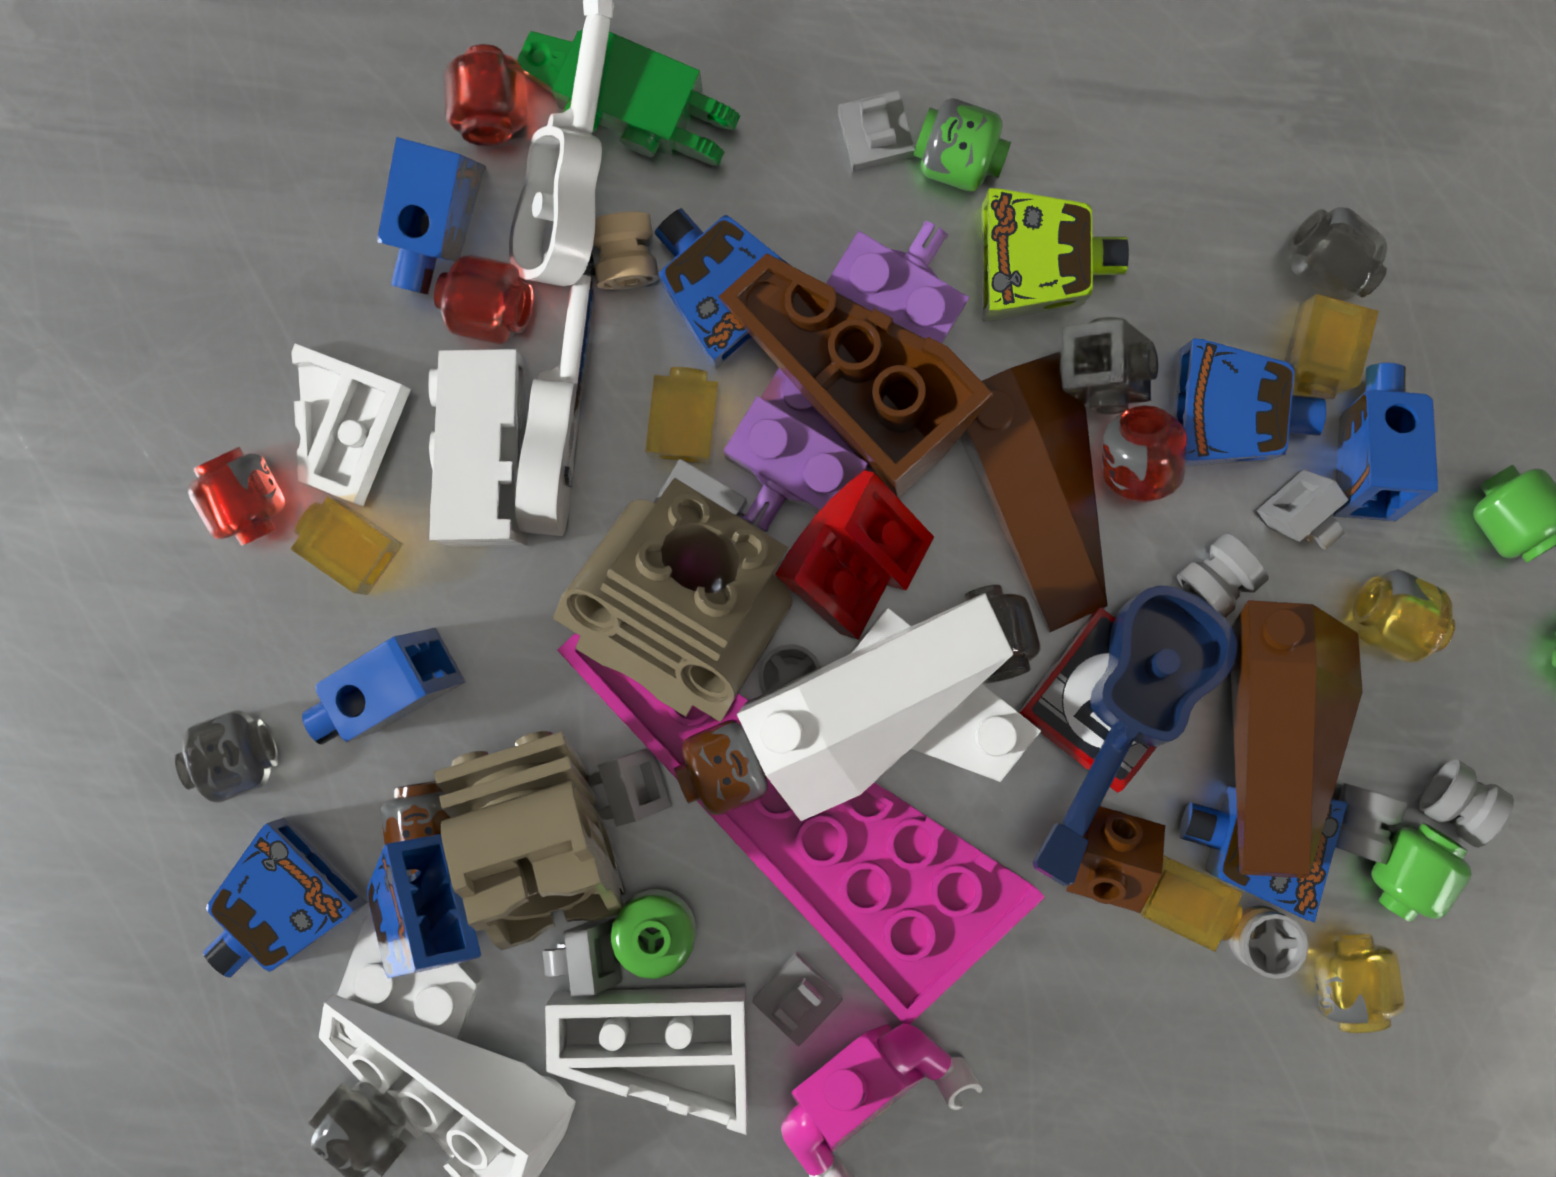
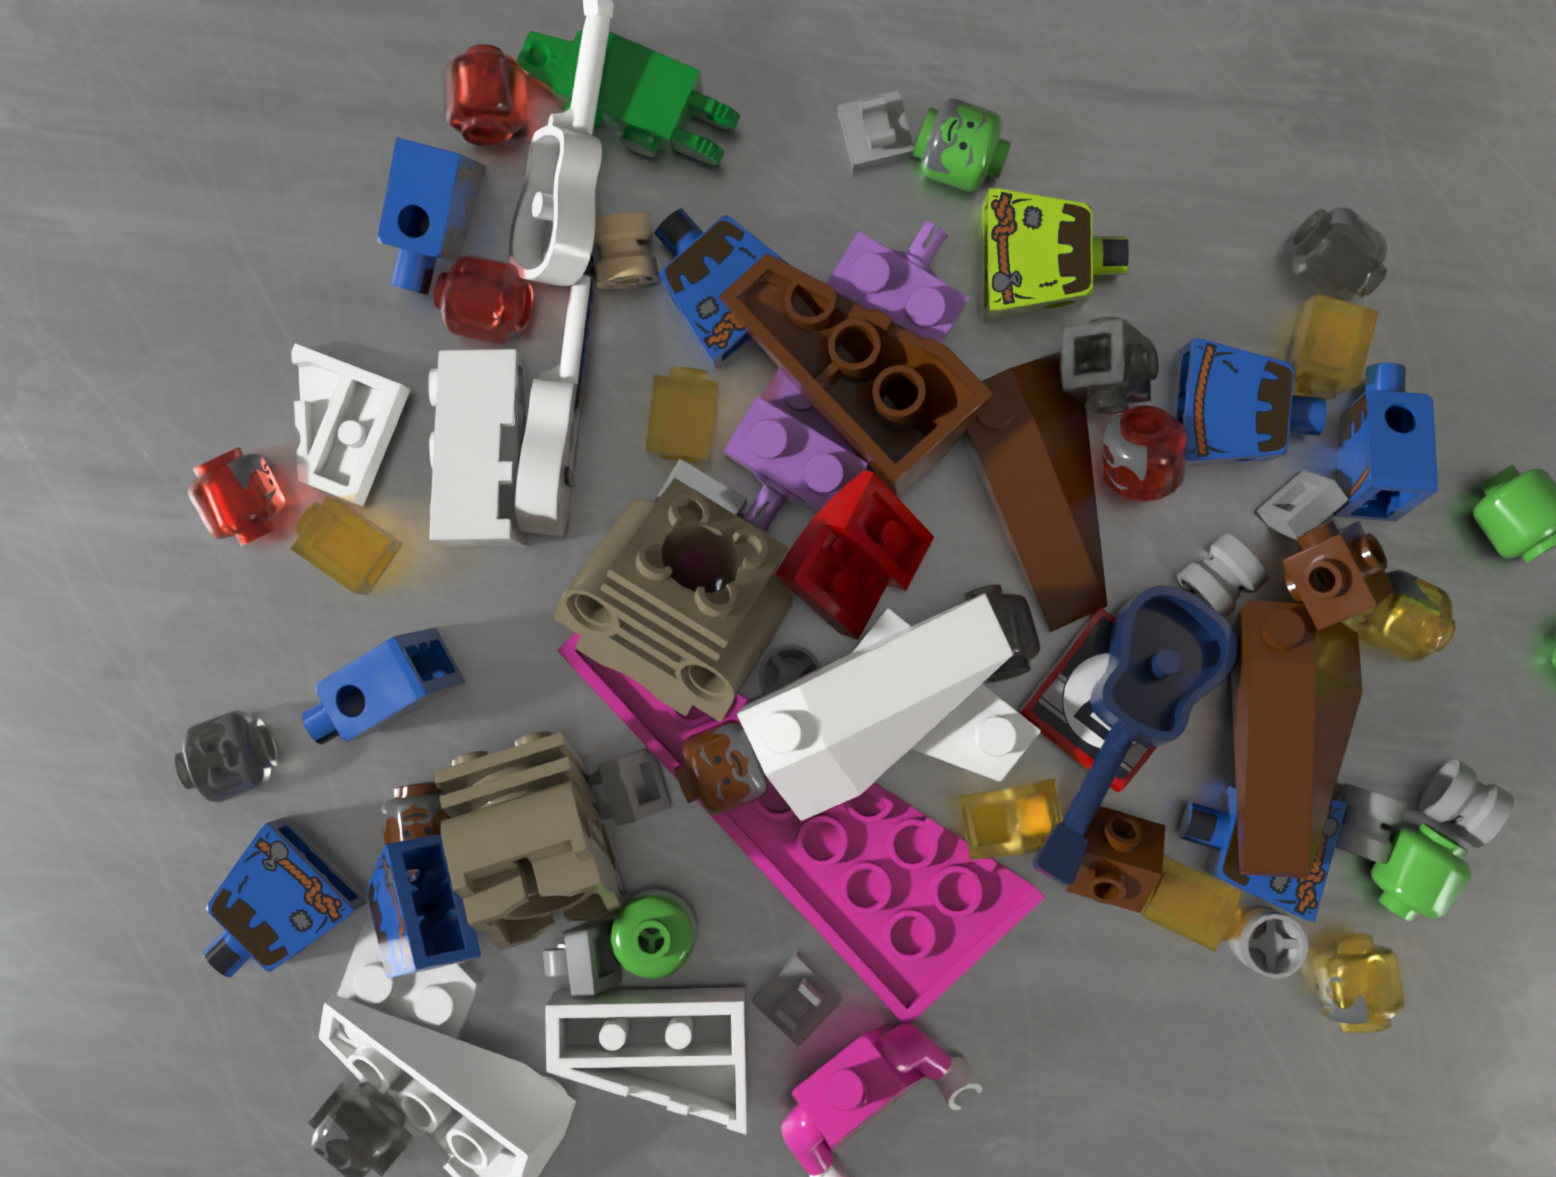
(1009, 818): none -> clear yellow brick
(1337, 573): none -> reddish brown brick

